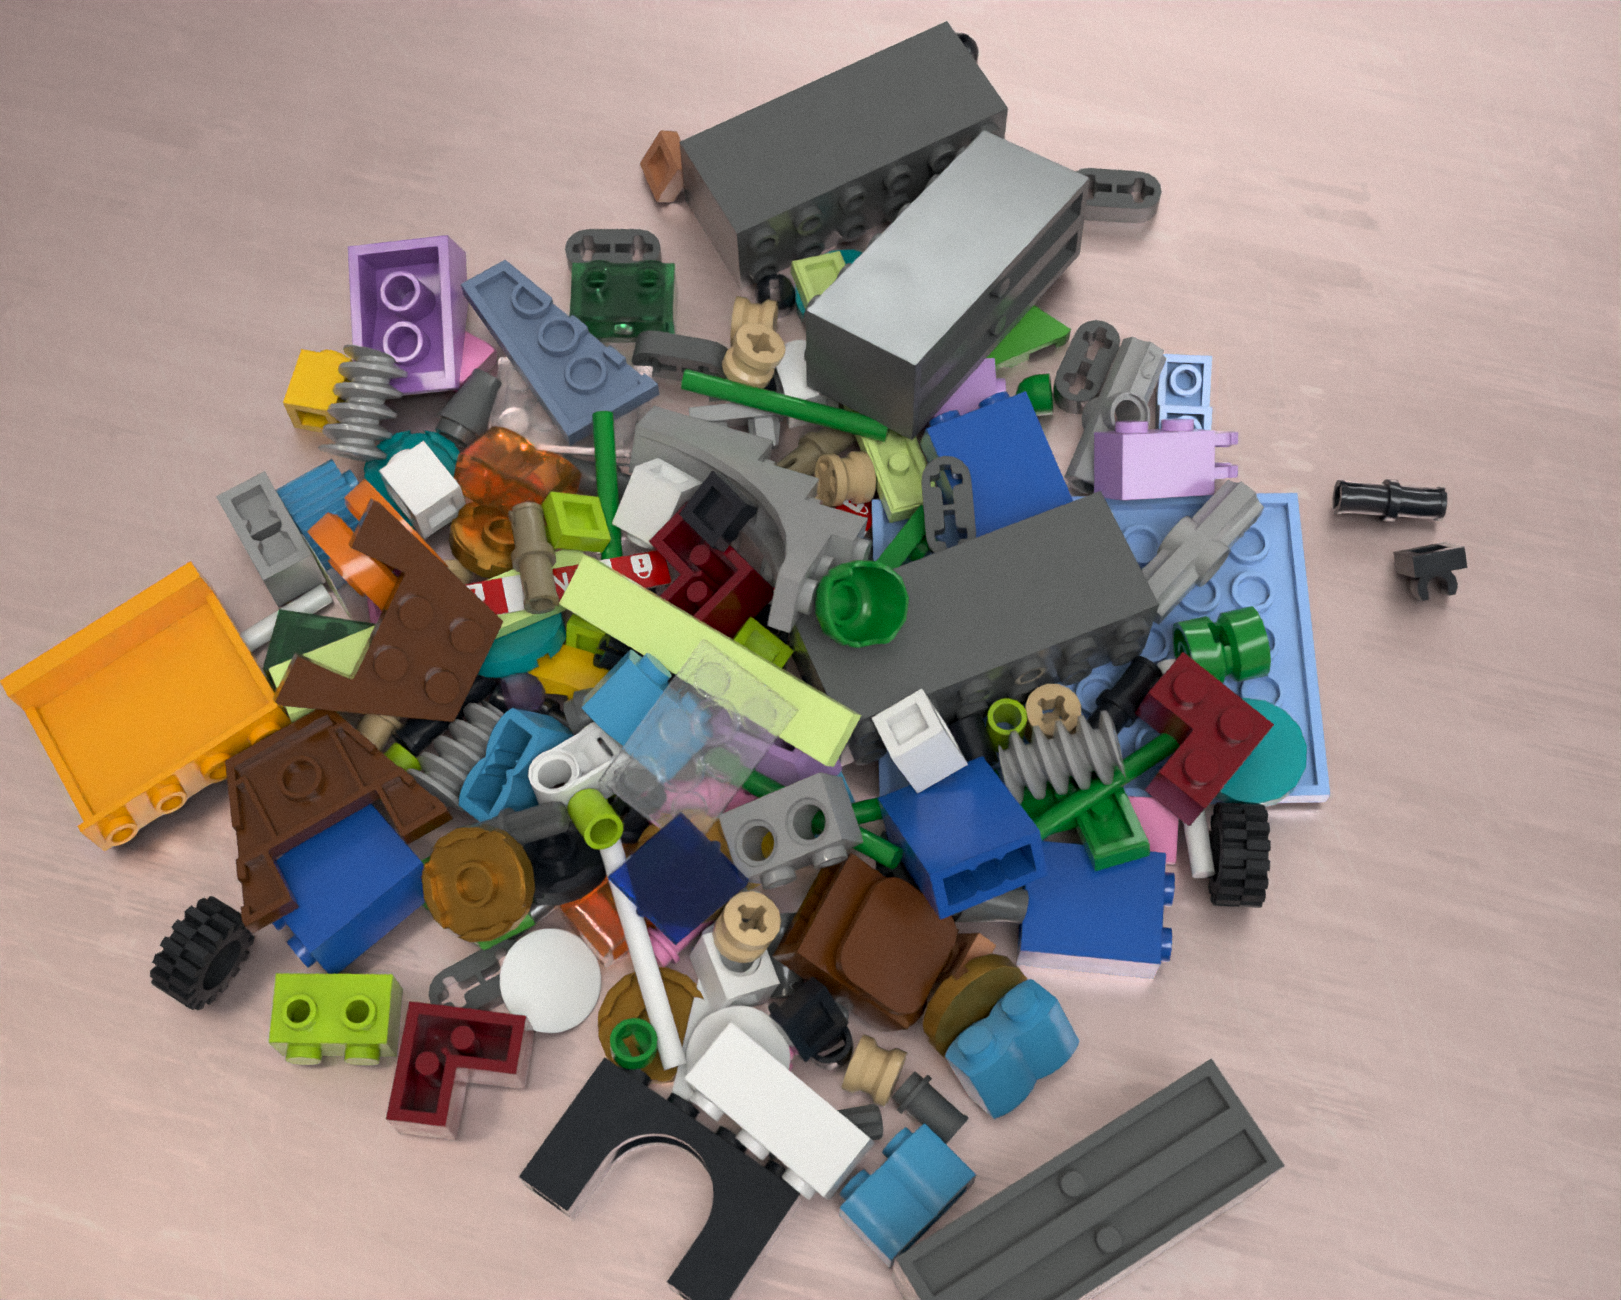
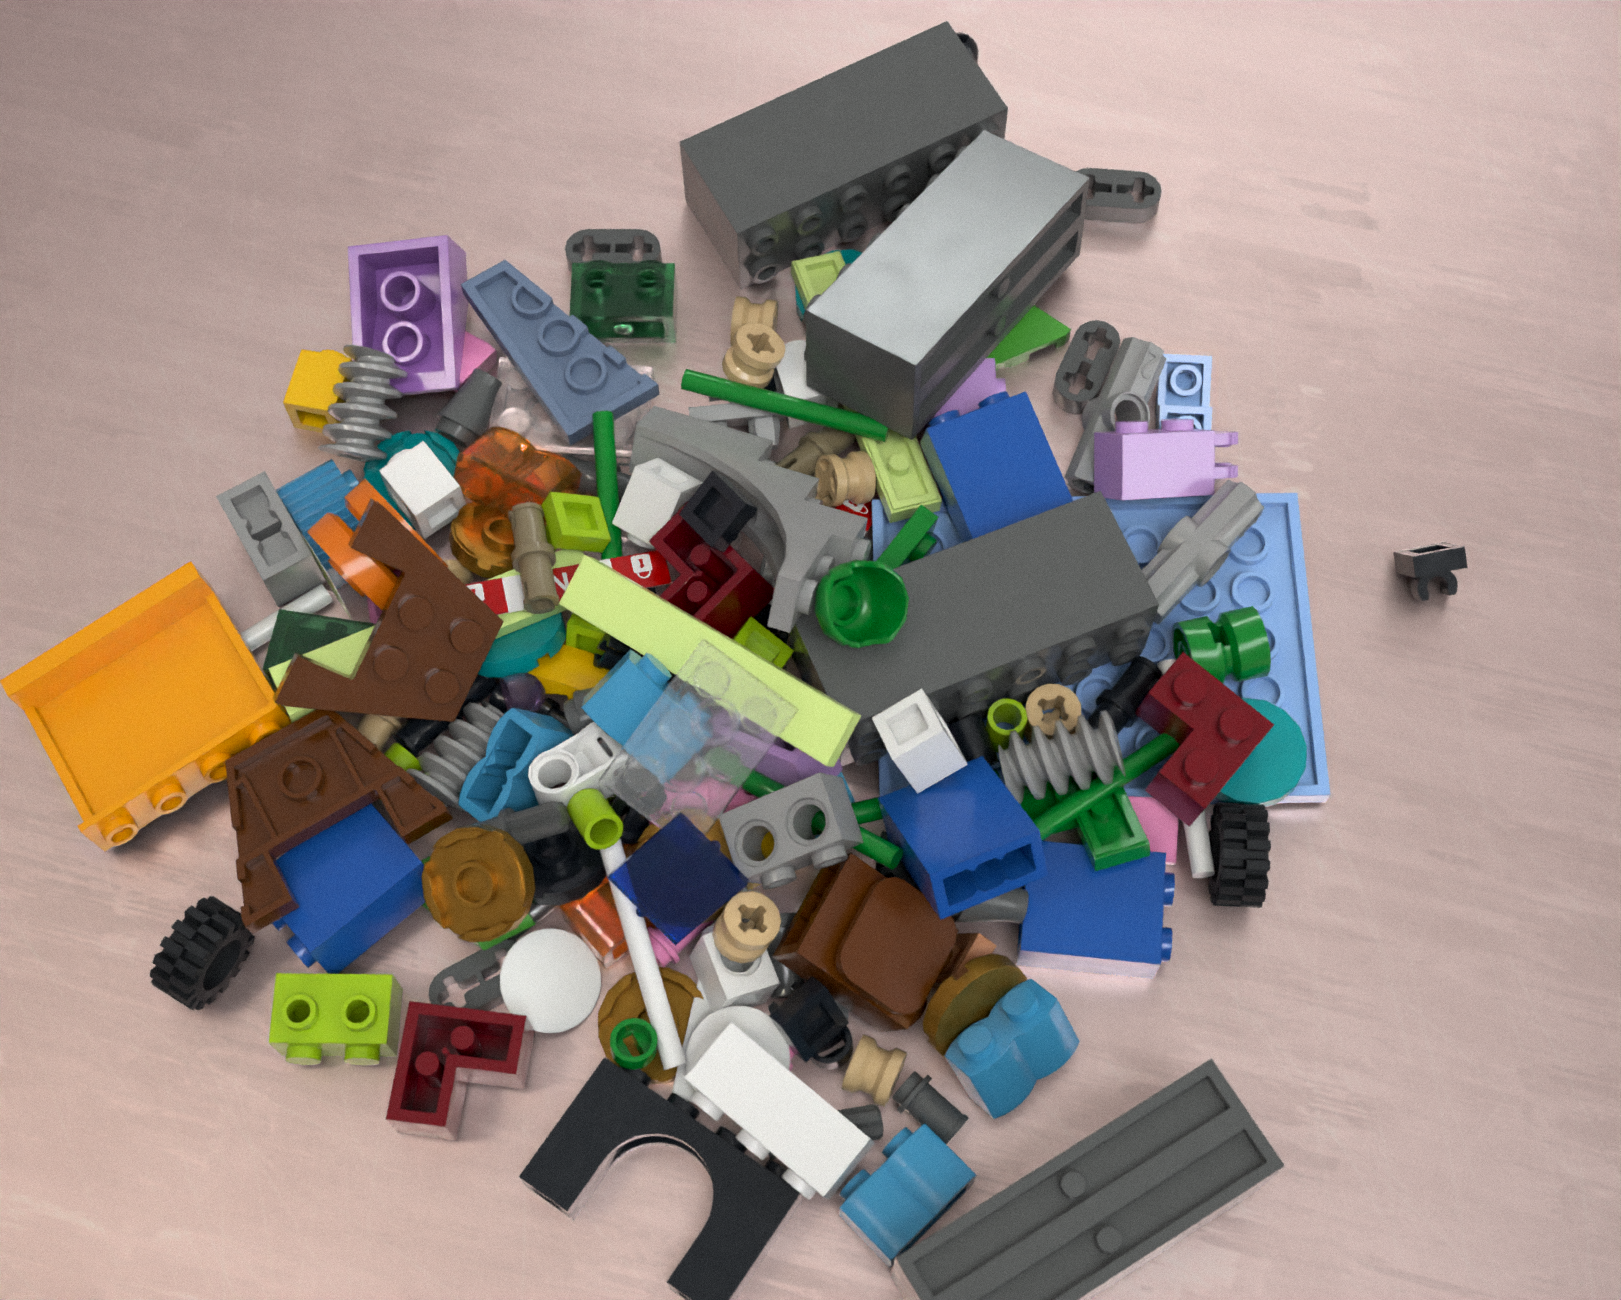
(664, 166): nougat tile -> none
(675, 353): dark grey beam -> none
(786, 291): black hinge -> none
(933, 504): dark grey beam -> none
(1039, 392): green hinge -> none
(1389, 500): black pin -> none

